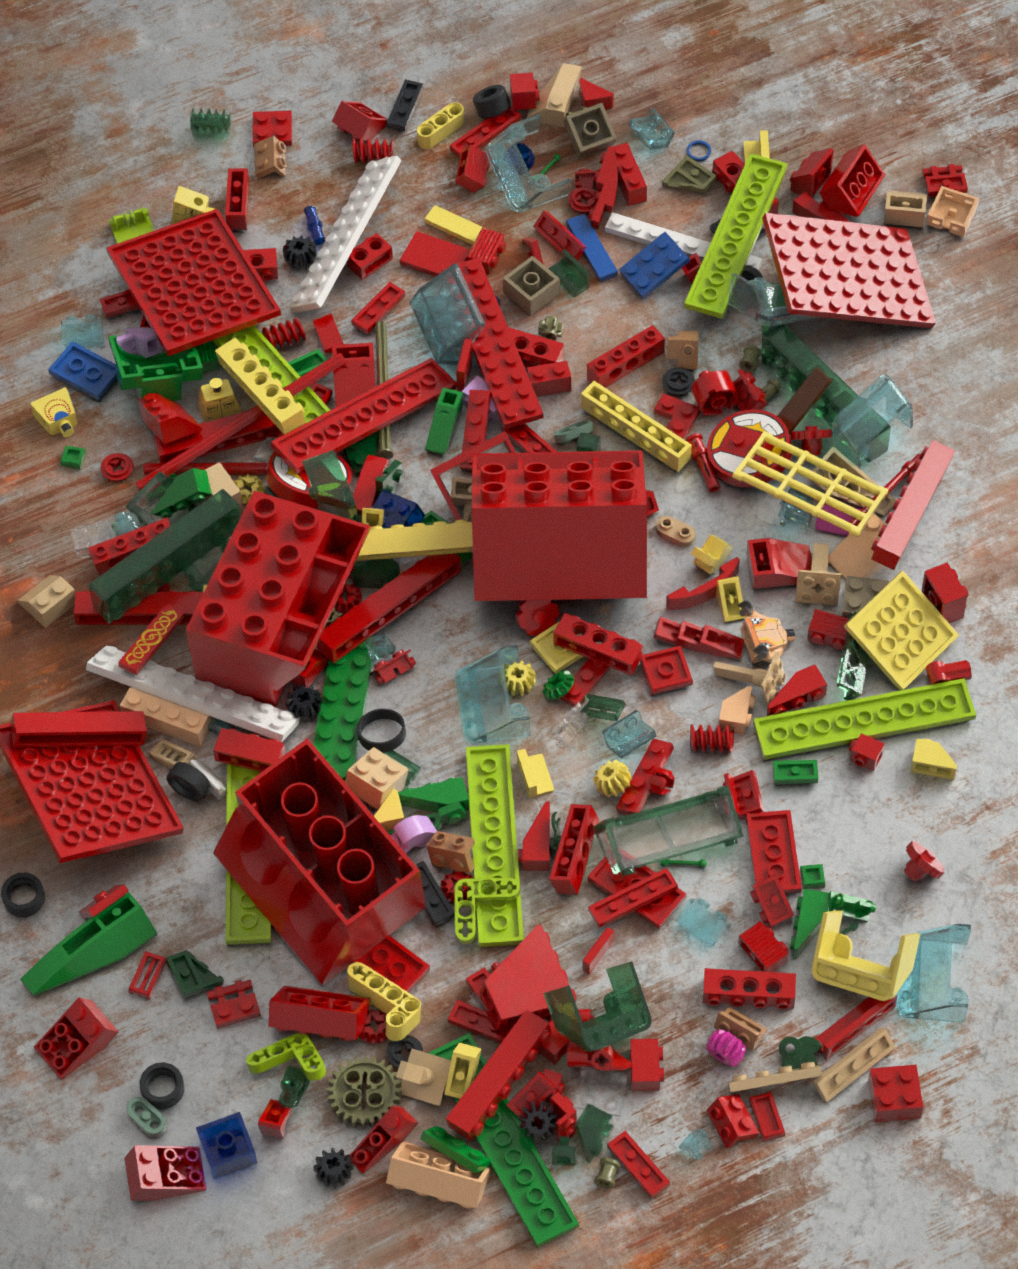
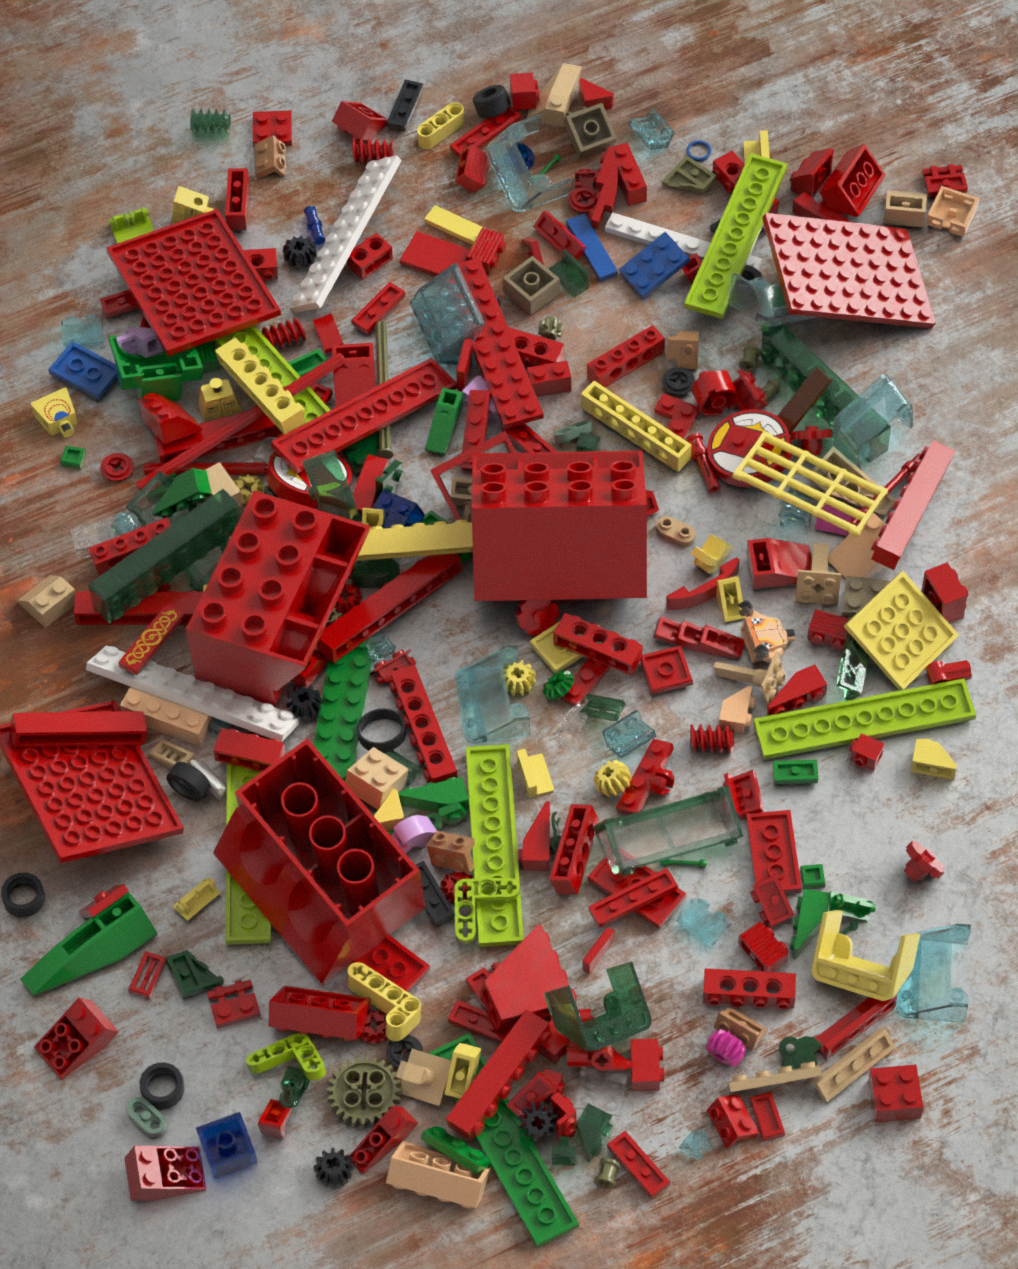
(197, 899): none -> light yellow hinge
(409, 680): none -> red brick

